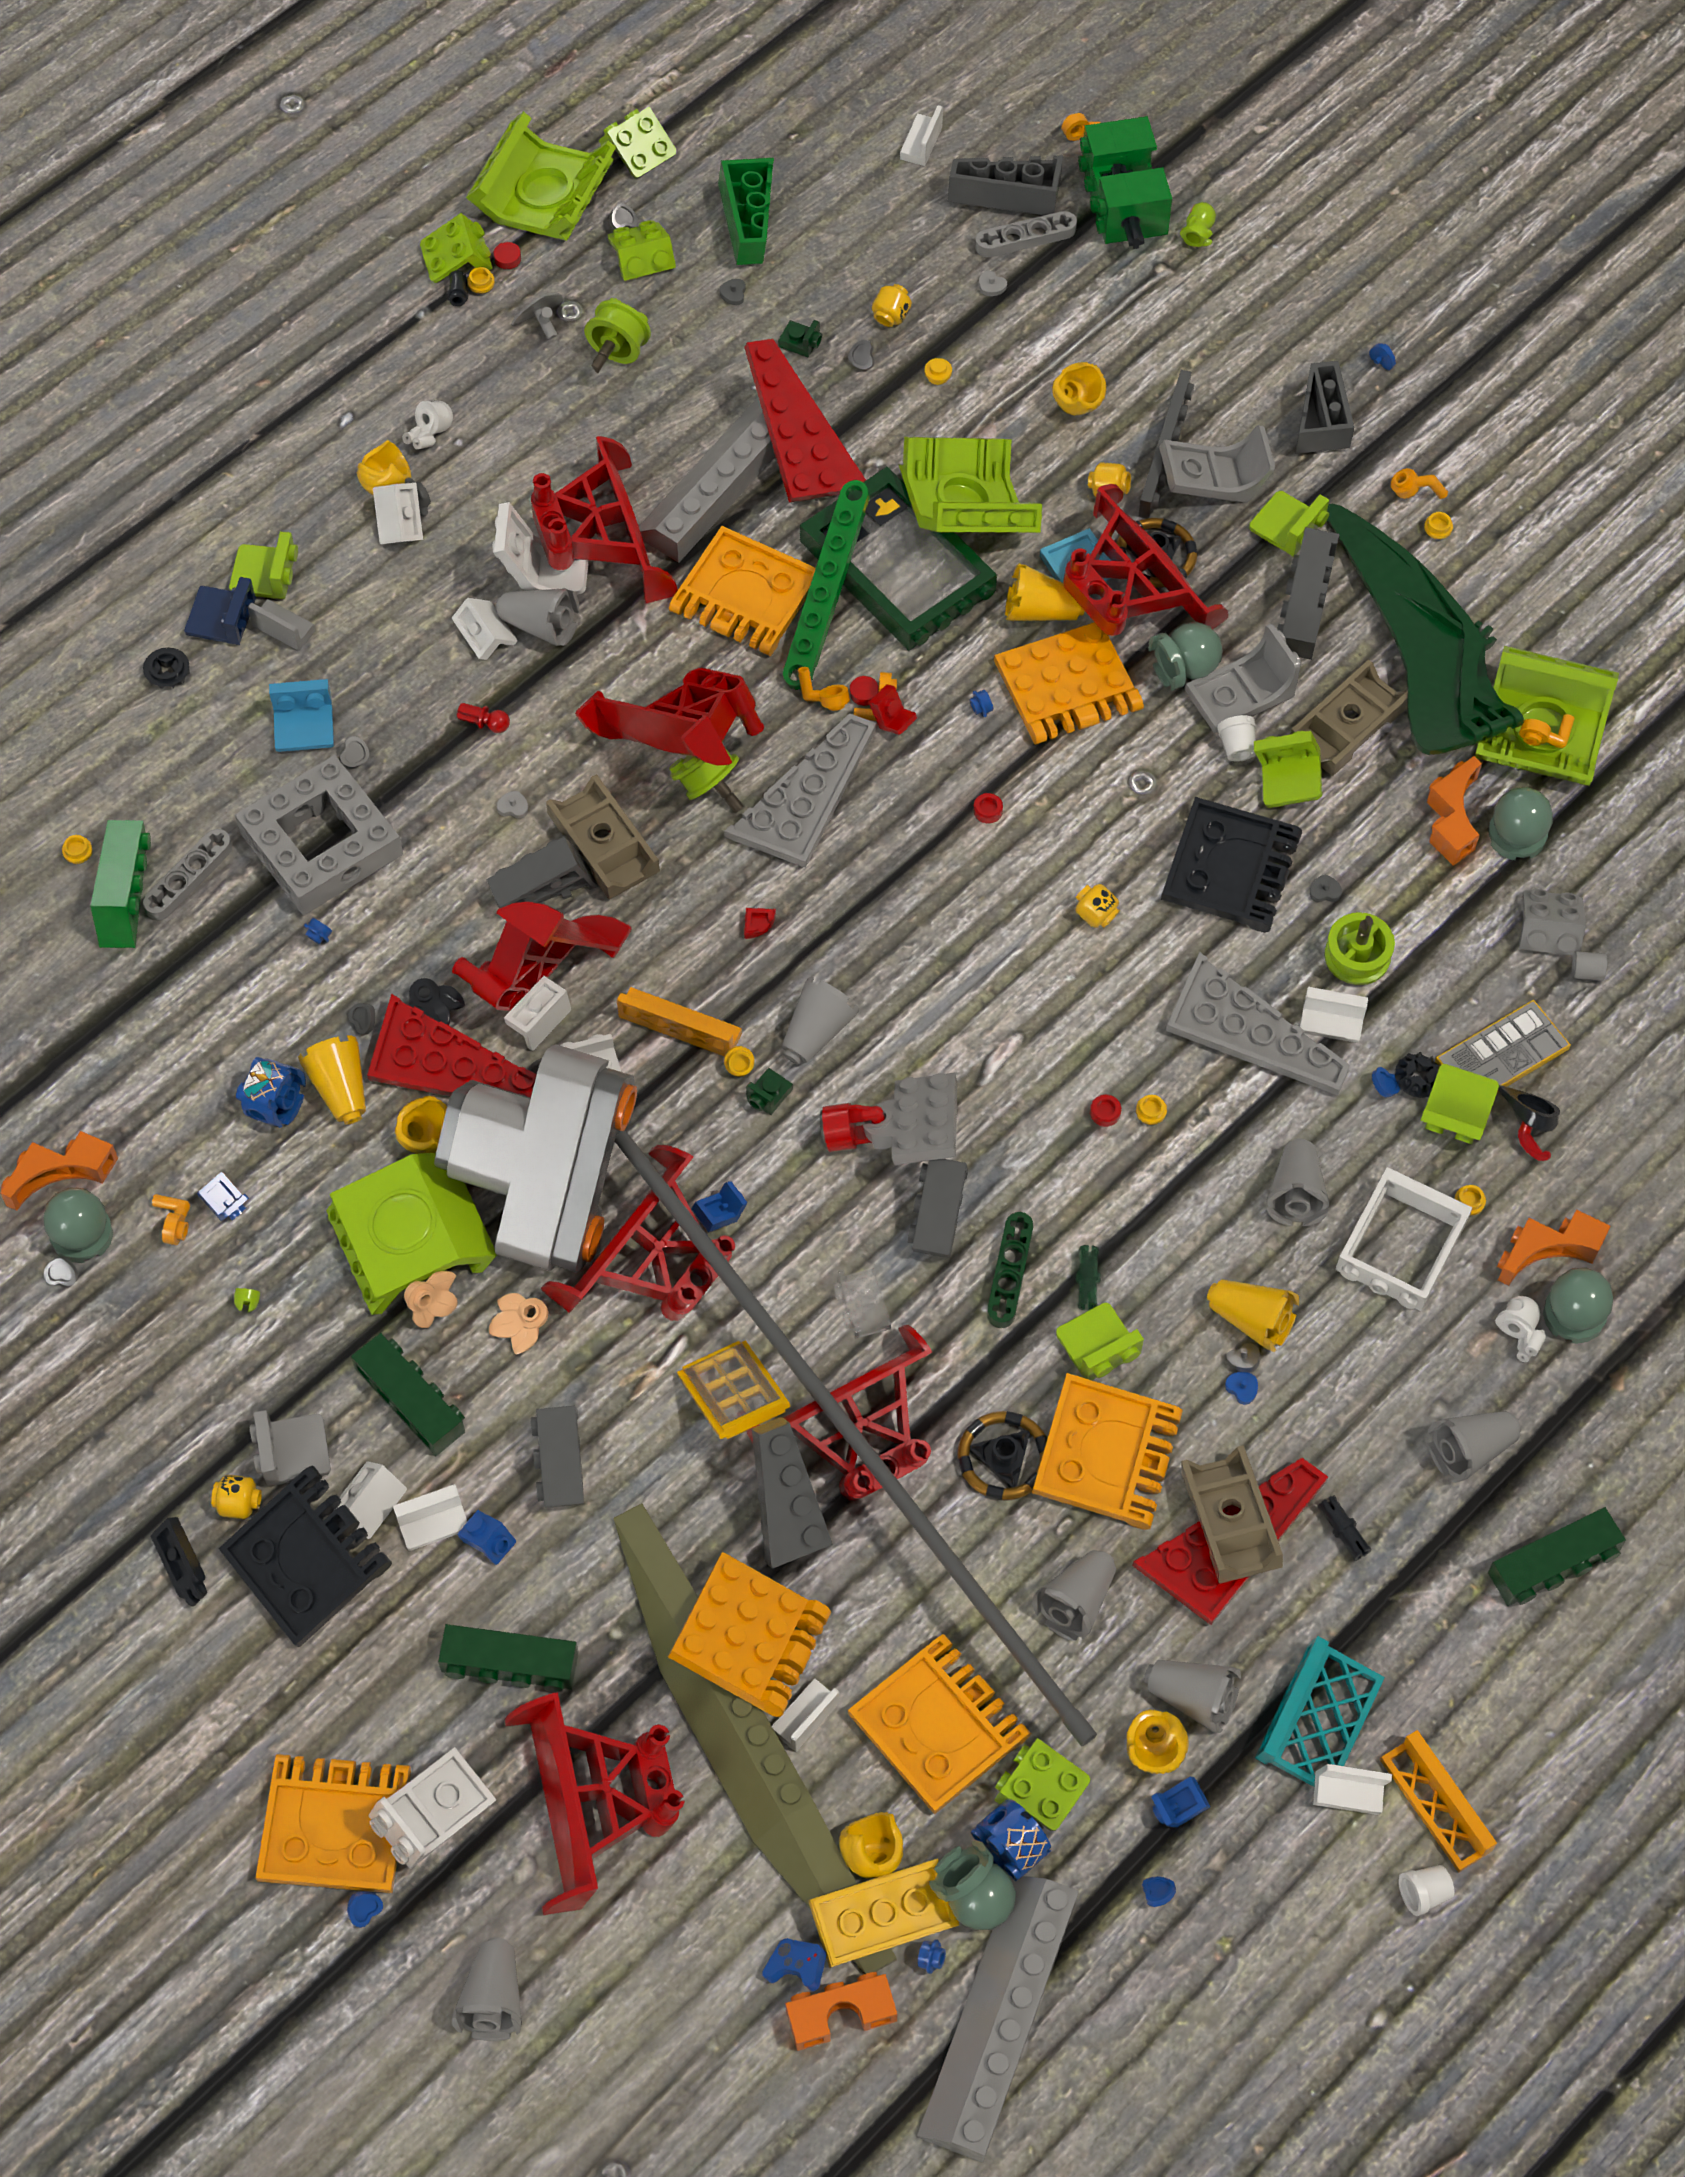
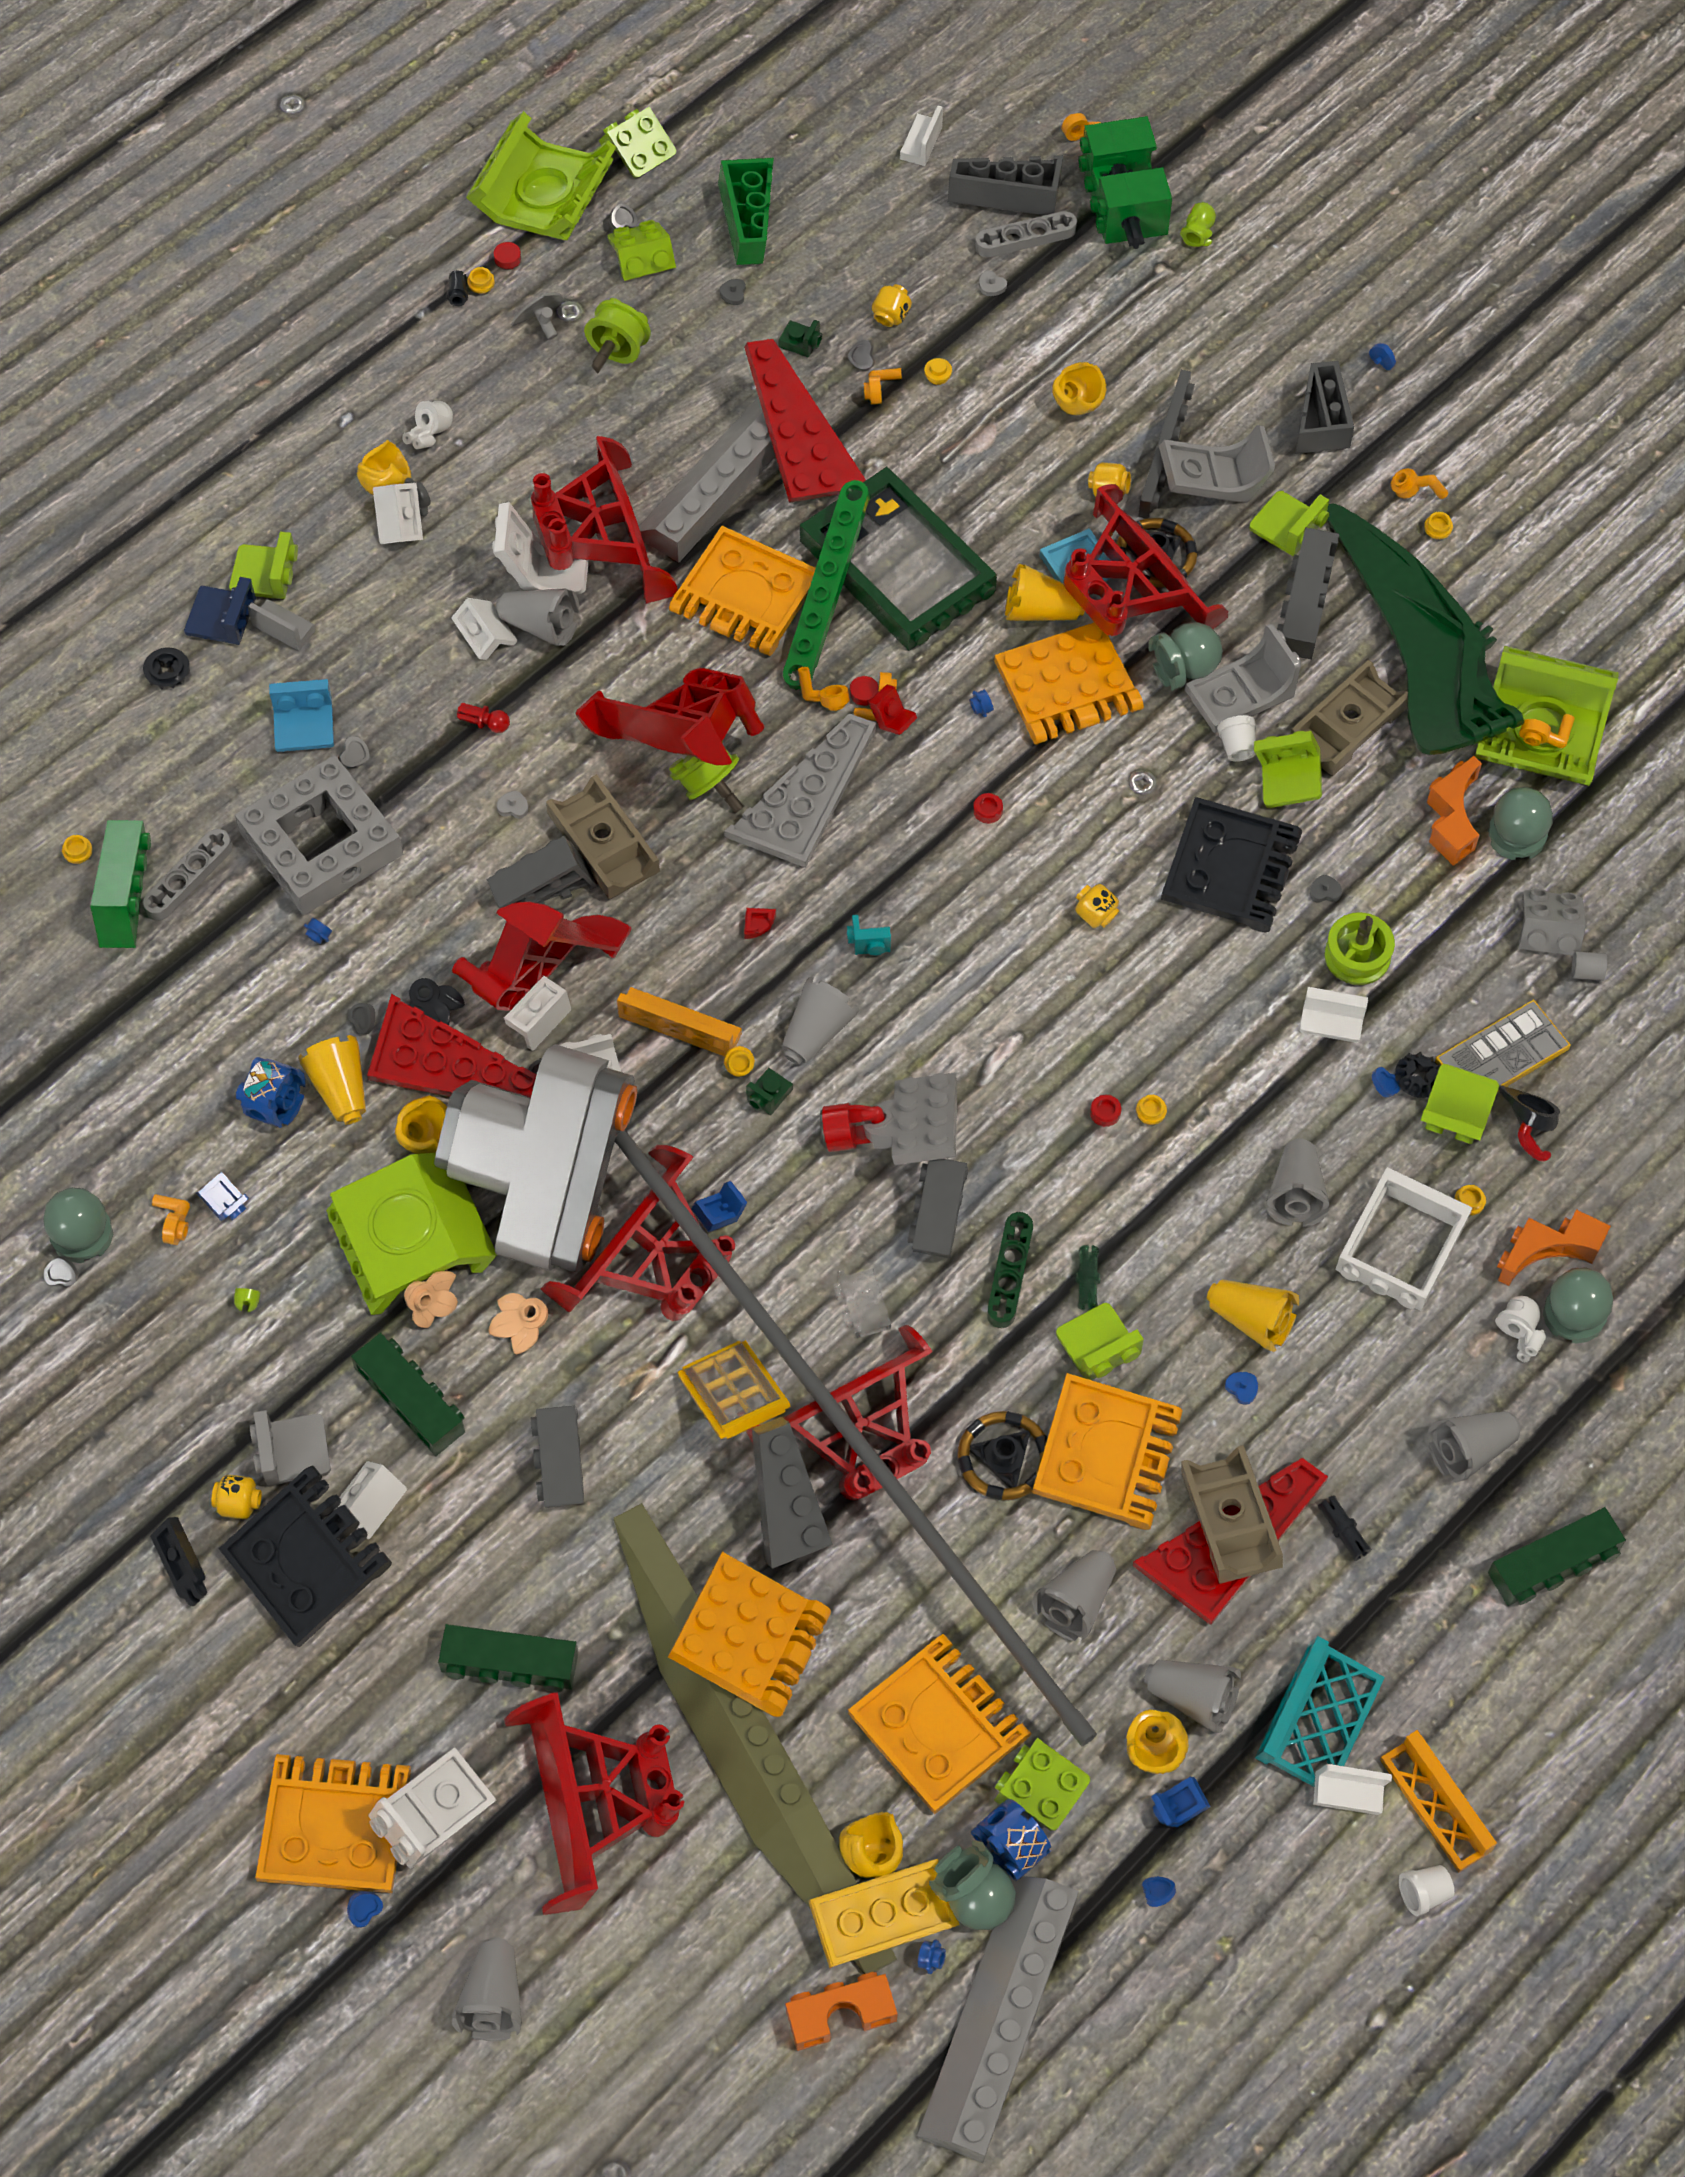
(38, 1166): orange arch -> none
(430, 1517): white panel -> none
(454, 246): lime bracket -> none
(487, 1536): blue bracket -> none
(798, 1959): blue piece -> none
(806, 1714): white panel -> none
(868, 941): none -> teal bracket
(872, 389): none -> light orange plate
(965, 486): lime panel -> none
(1242, 1024): light grey wing -> none
(1244, 1359): flat silver piece -> none

